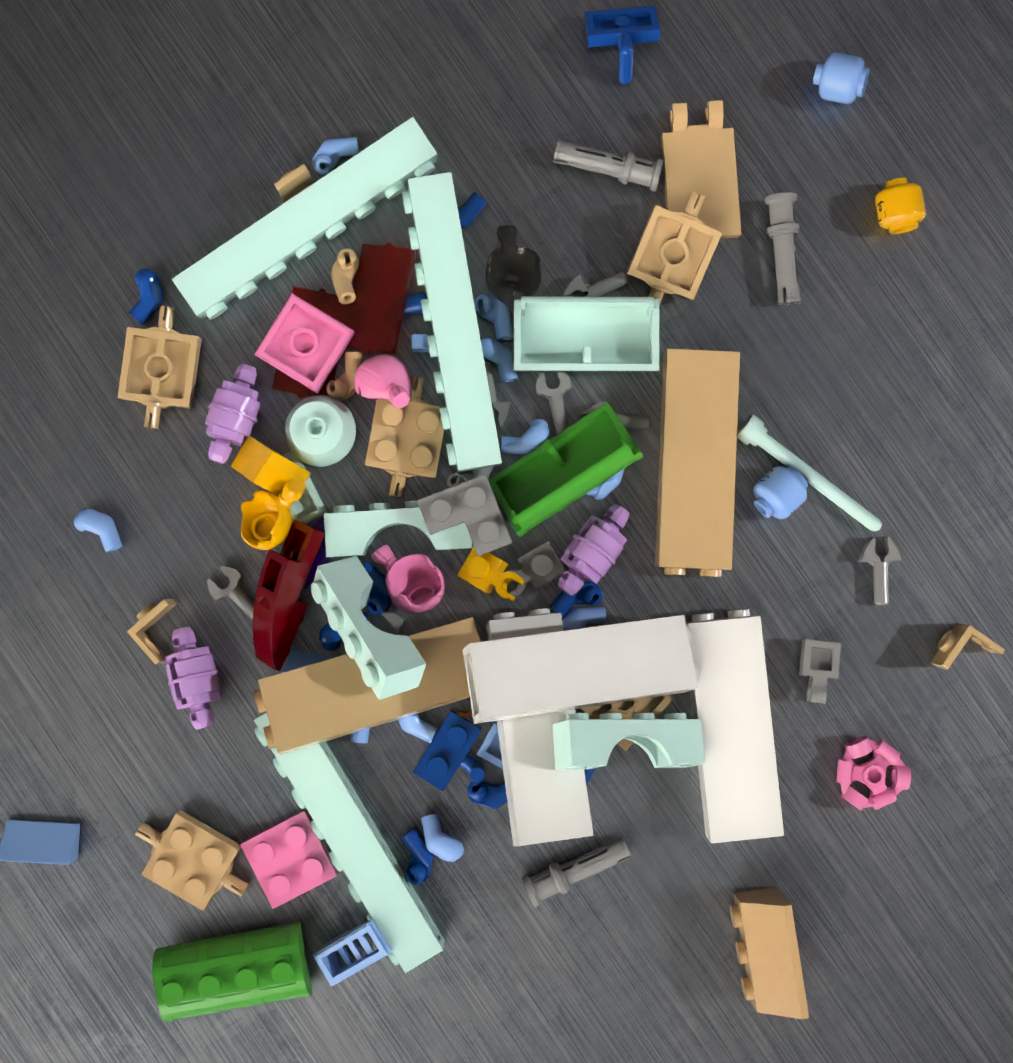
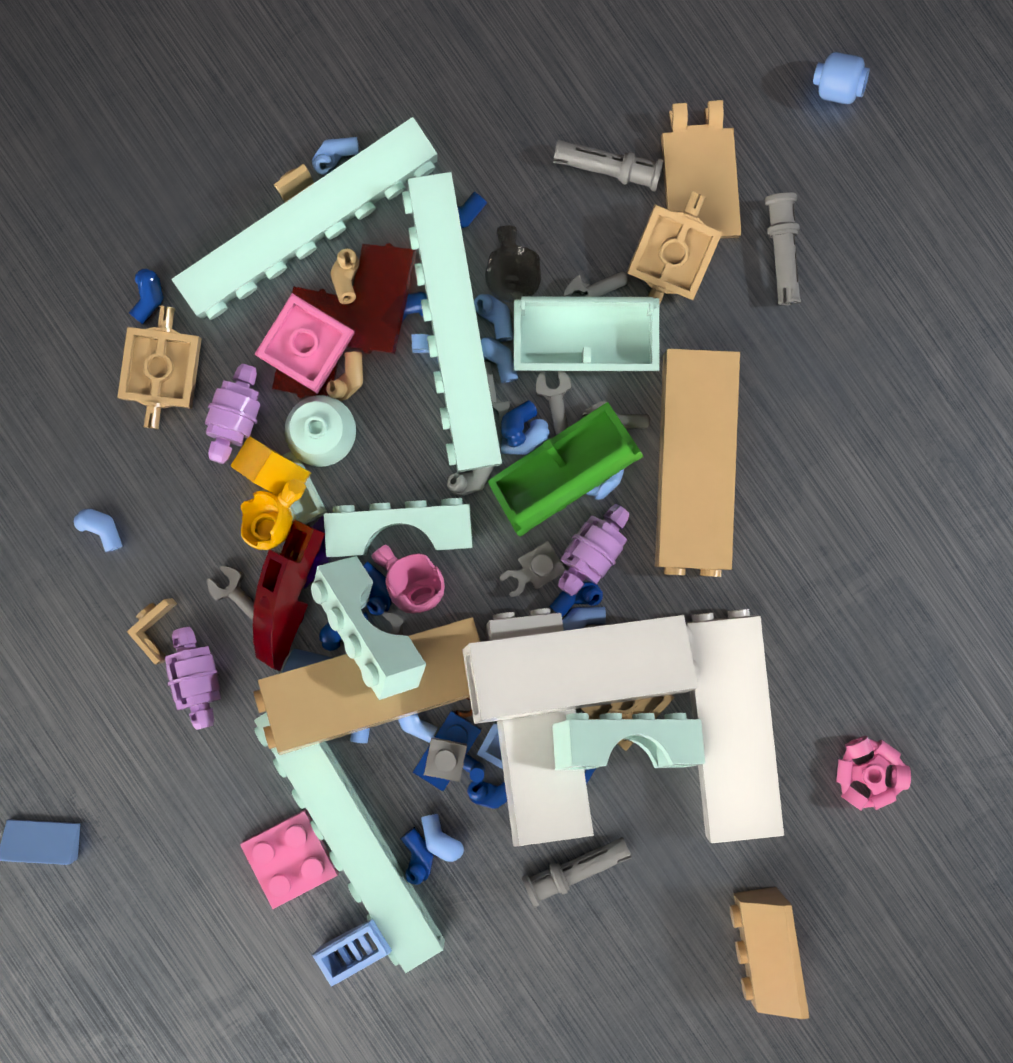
(191, 860): tan plate -> none
(231, 972): bright green container -> none
(384, 379): bright pink hair -> none
(405, 439): tan plate -> none
(445, 759): none -> light grey plate
(468, 503): light grey plate -> none
(488, 573): yellow plate -> none
(513, 423): none -> blue arm
(623, 29): blue plate -> none
(756, 434): light aqua piece -> none
(780, 492): light blue head -> none
(819, 661): light grey plate -> none
(880, 566): light grey bar -> none
(900, 206): yellow head -> none
(954, 641): tan bracket -> none

